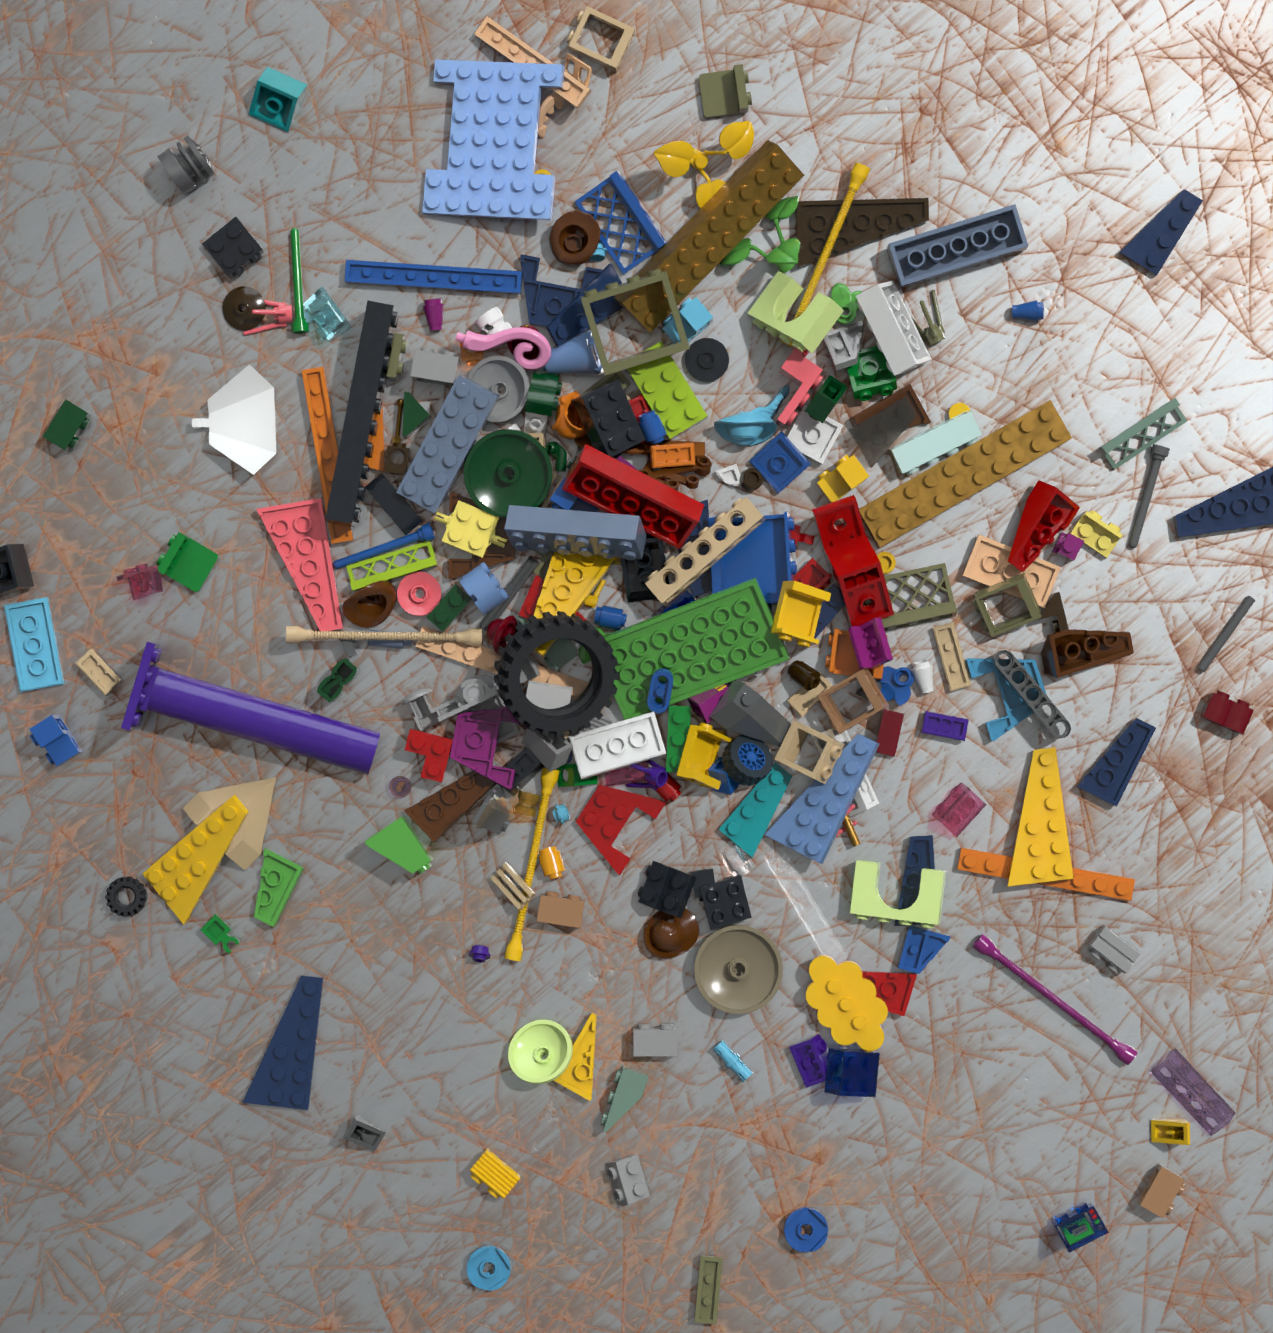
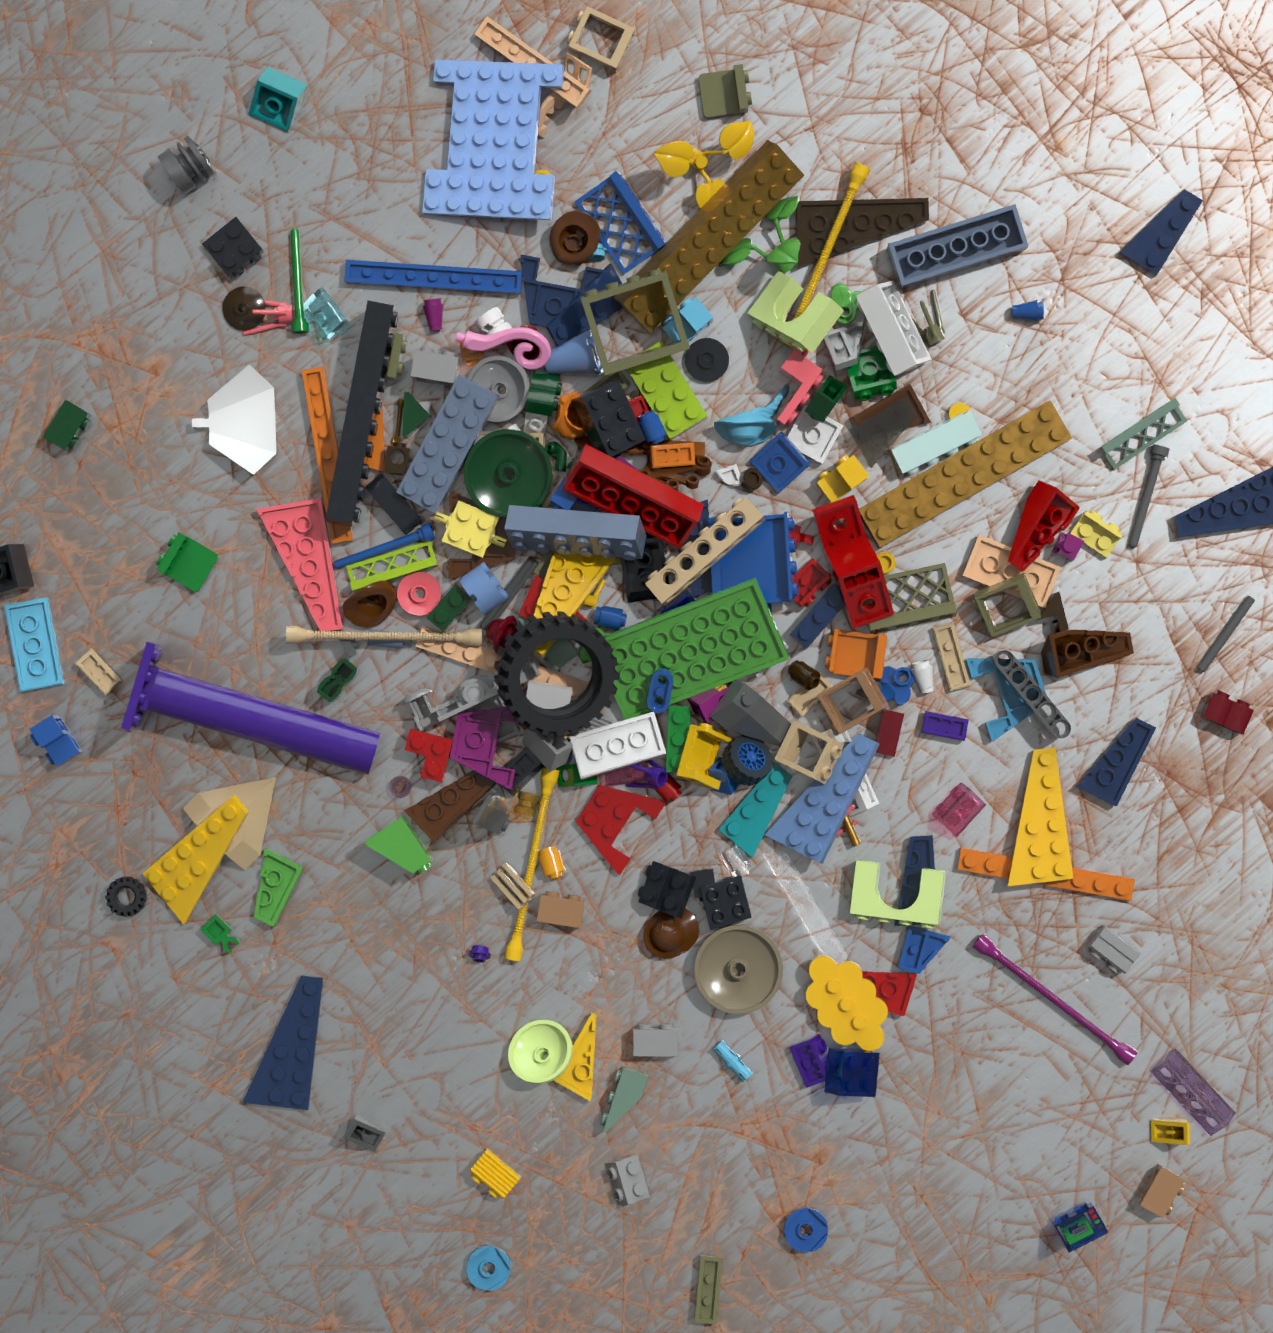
(142, 581): clear pink bracket -> none
(561, 813): medium azure plate -> none
(798, 613): yellow panel -> none
(870, 644): magenta bracket -> none

